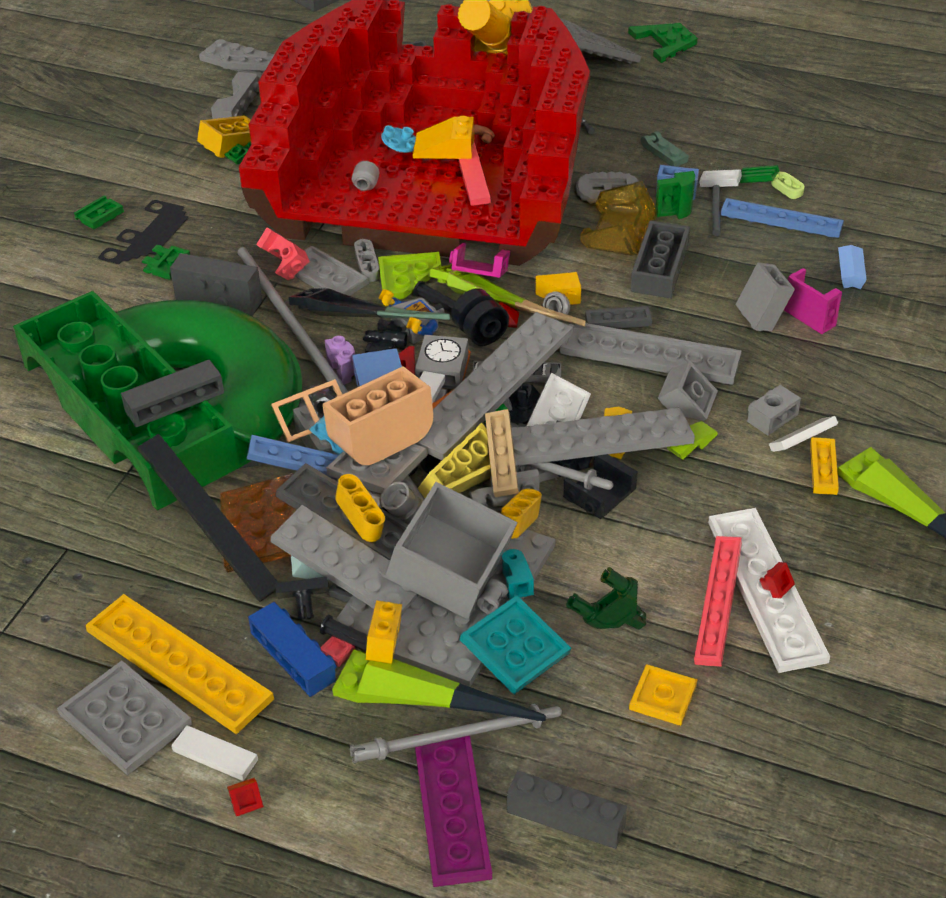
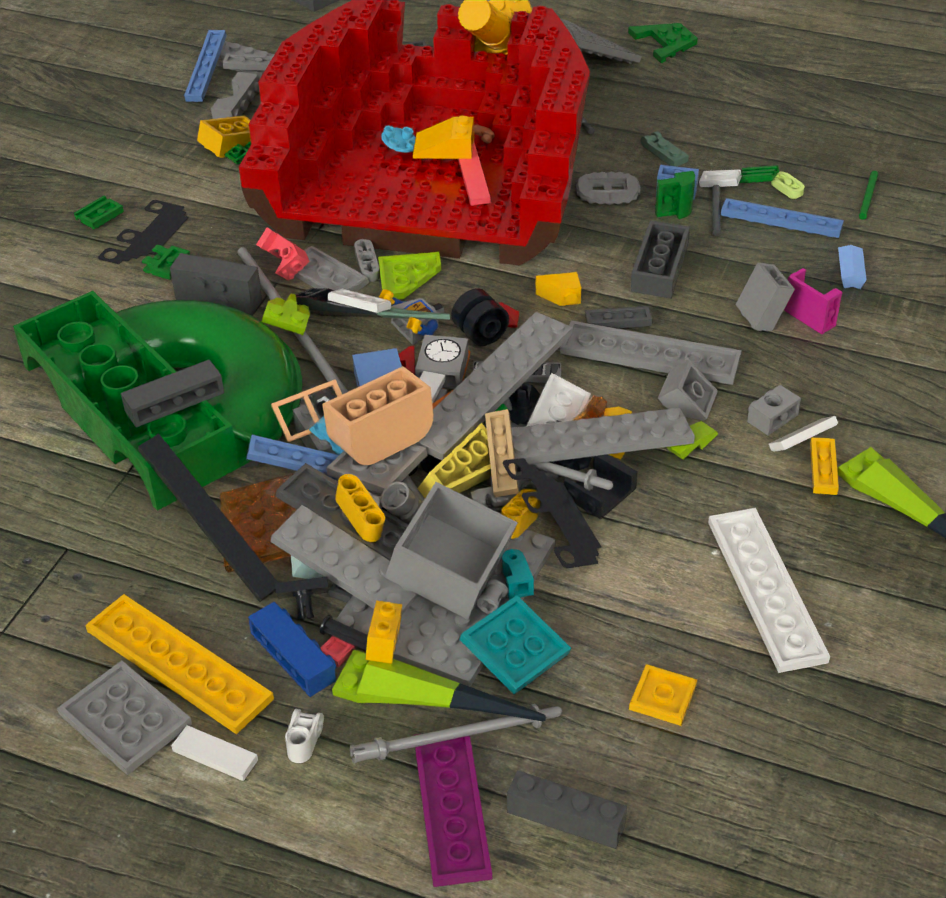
(205, 66): none -> medium blue plate
(245, 796): red tile -> none
(287, 314): none -> lime plate
(303, 735): none -> white piece
(340, 357): lavender cylinder -> none
(359, 300): none -> white tile
(365, 175): light grey head -> none
(389, 337): black animal -> none
(433, 296): black axle -> none
(464, 281): lime plate -> none
(495, 270): dark pink panel -> none
(557, 302): light grey brick -> none
(559, 502): none -> black piece
(593, 409): none -> clear orange piece
(614, 608): dark green connector -> none
(623, 220): clear yellow windscreen -> none
(718, 601): coral tile -> none
(778, 580): red tile -> none
(868, 195): none -> green bar

